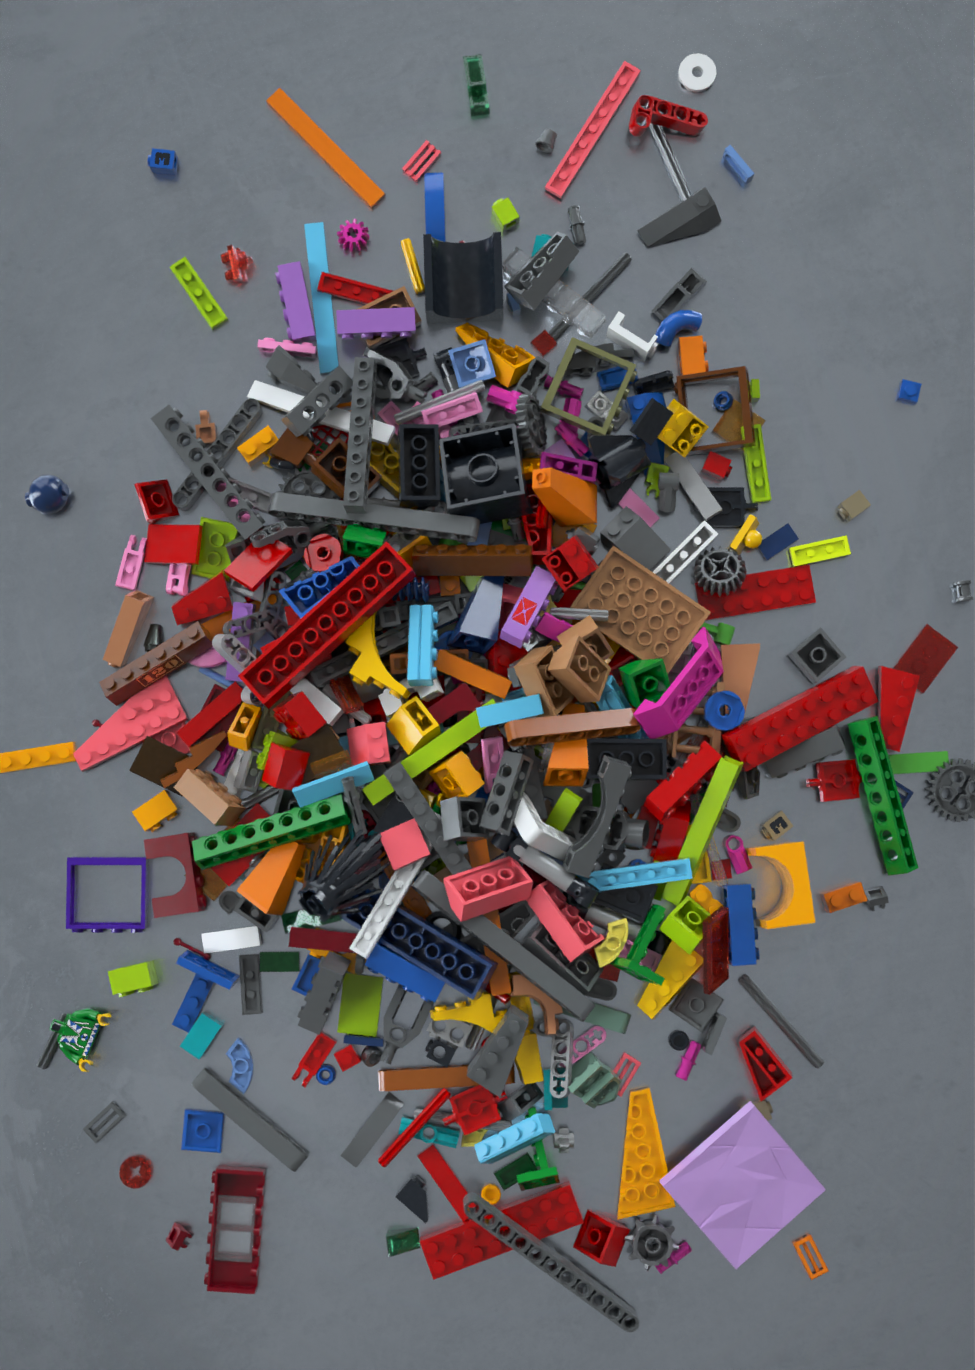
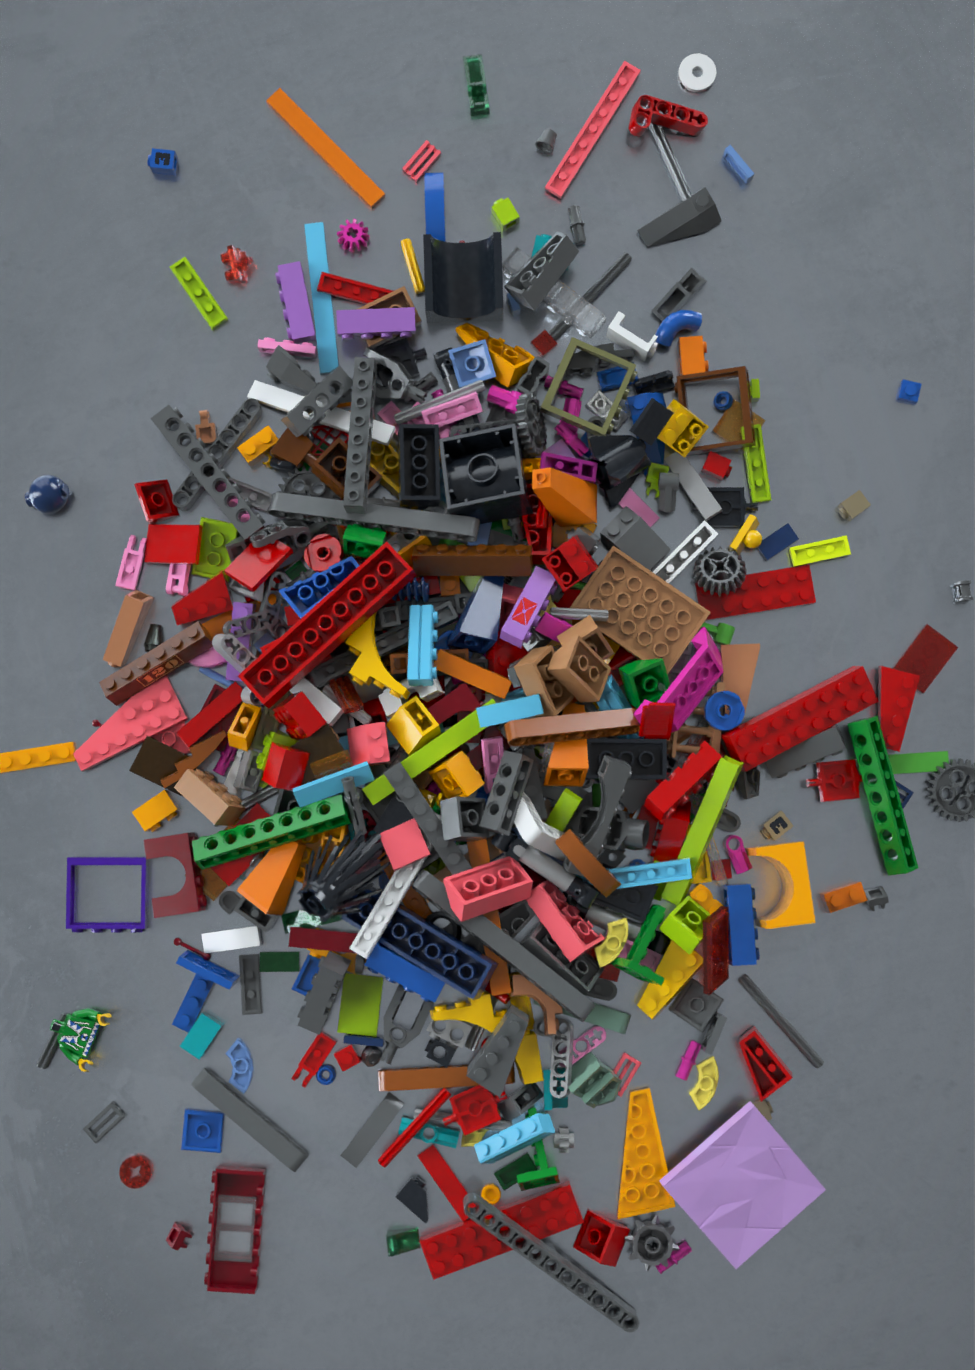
(133, 977): lime brick -> none
(587, 863): none -> dark orange slope
(657, 720): none -> red window
(679, 1040): black plate -> none
(707, 1083): none -> light yellow tile
(803, 1241): orange tile -> none
(817, 656): dark grey brick -> none

